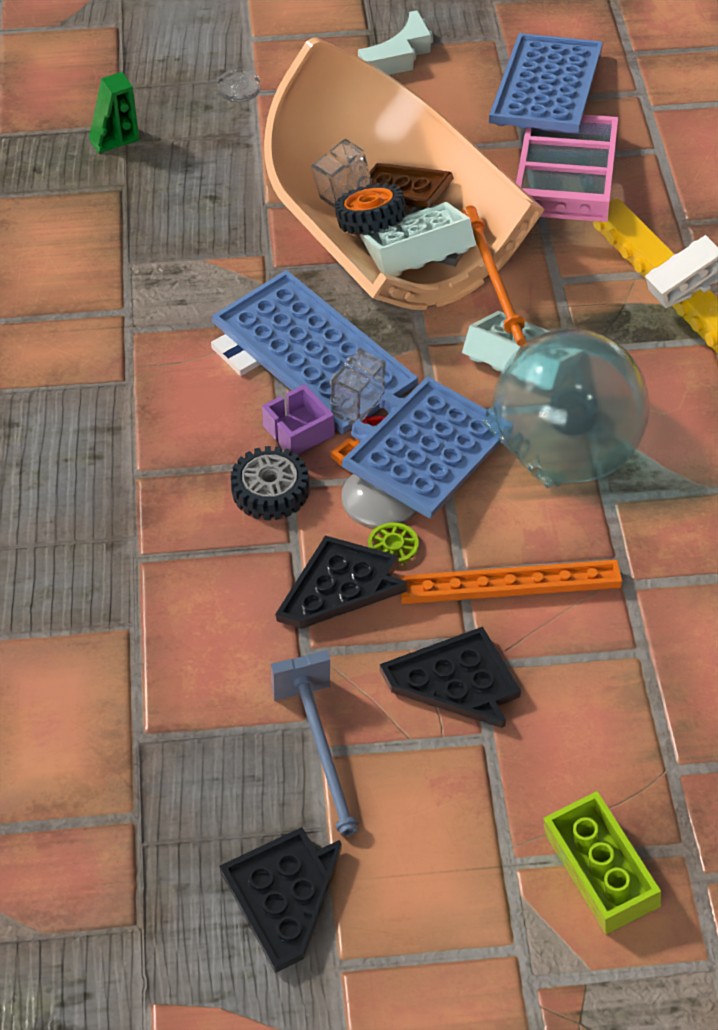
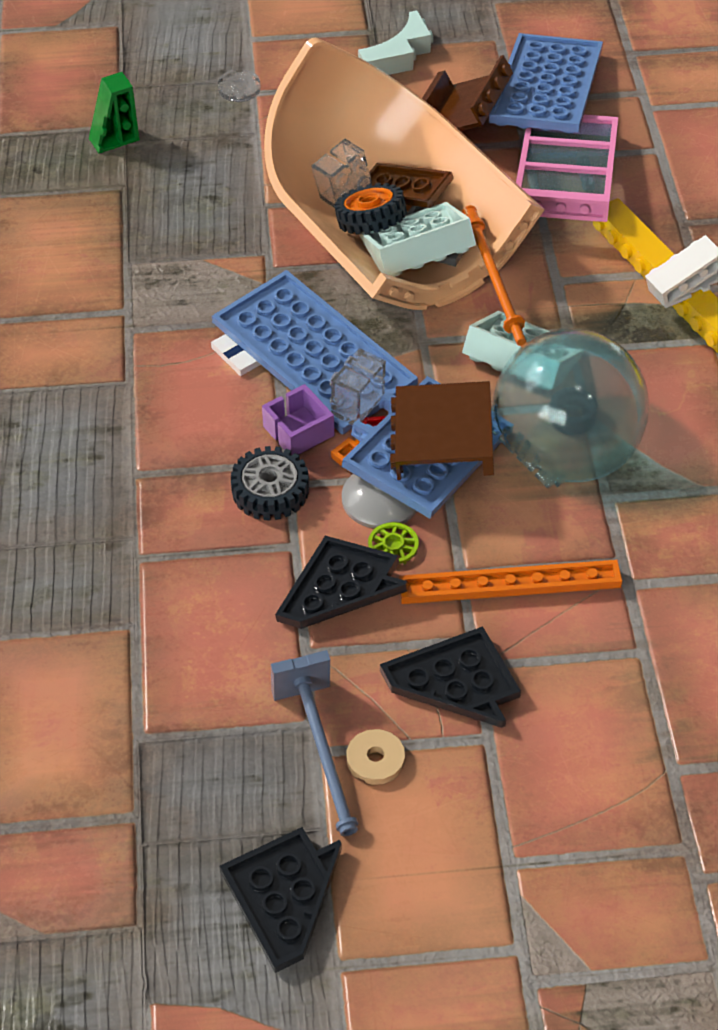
(375, 742): none -> tan tile
(442, 425): none -> reddish brown panel
(470, 101): none -> reddish brown panel
(602, 862): lime brick -> none

